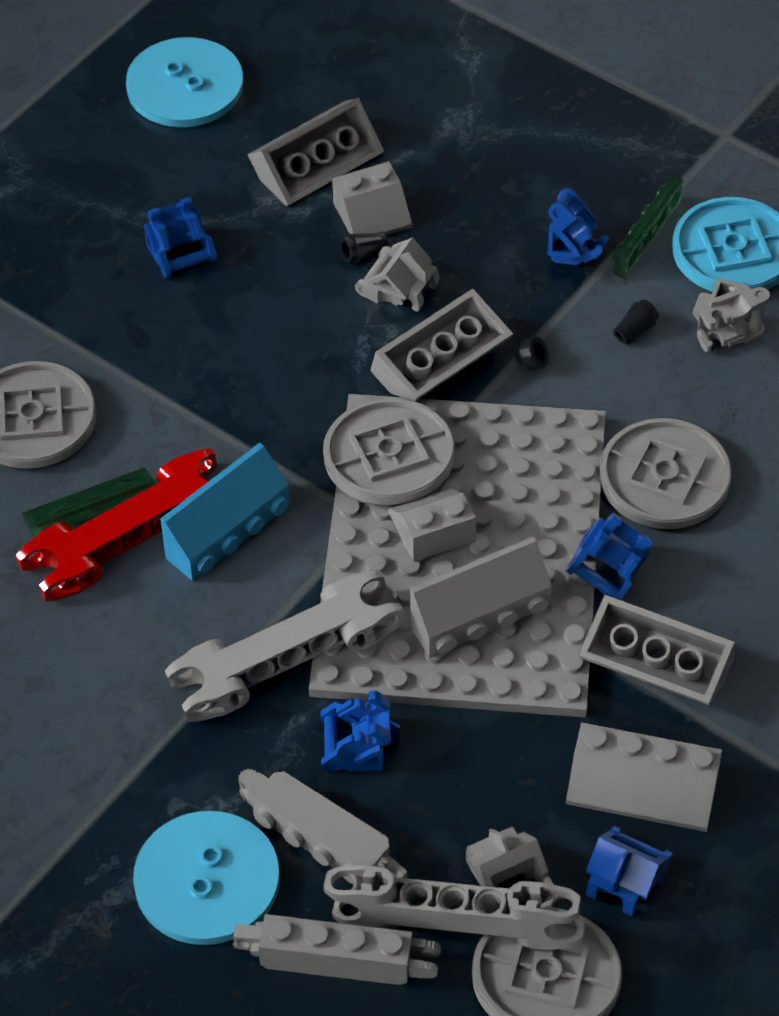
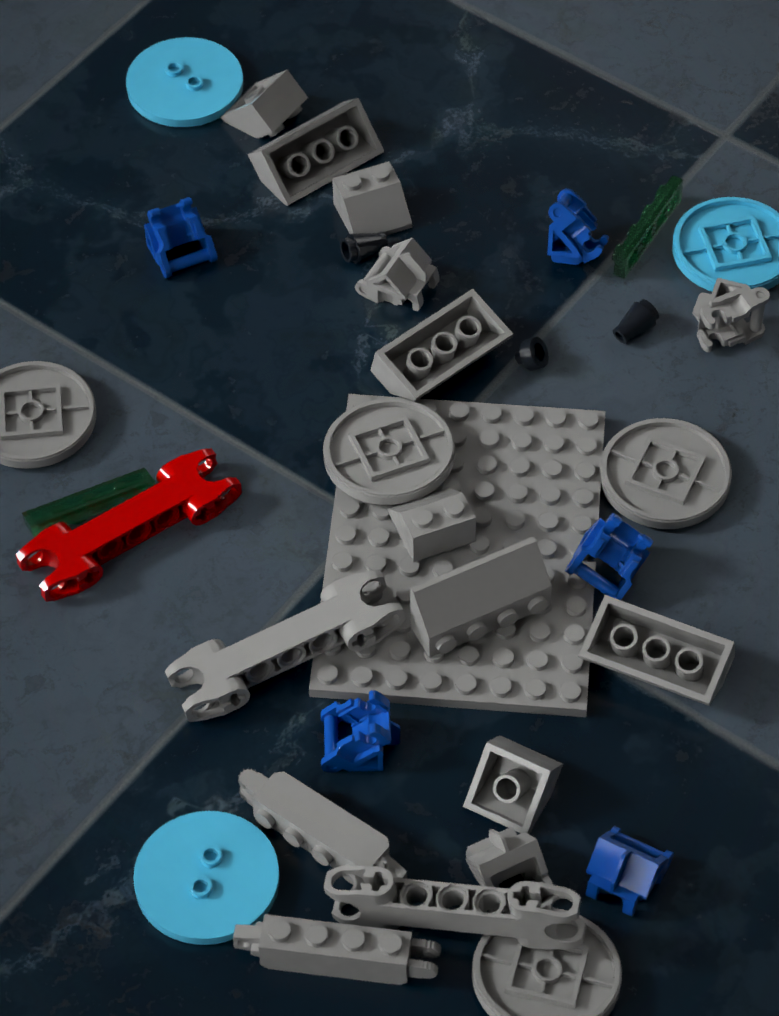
(224, 513): dark azure slope -> none
(266, 106): none -> light grey slope
(512, 784): none -> light grey slope
(643, 777): light grey slope -> none

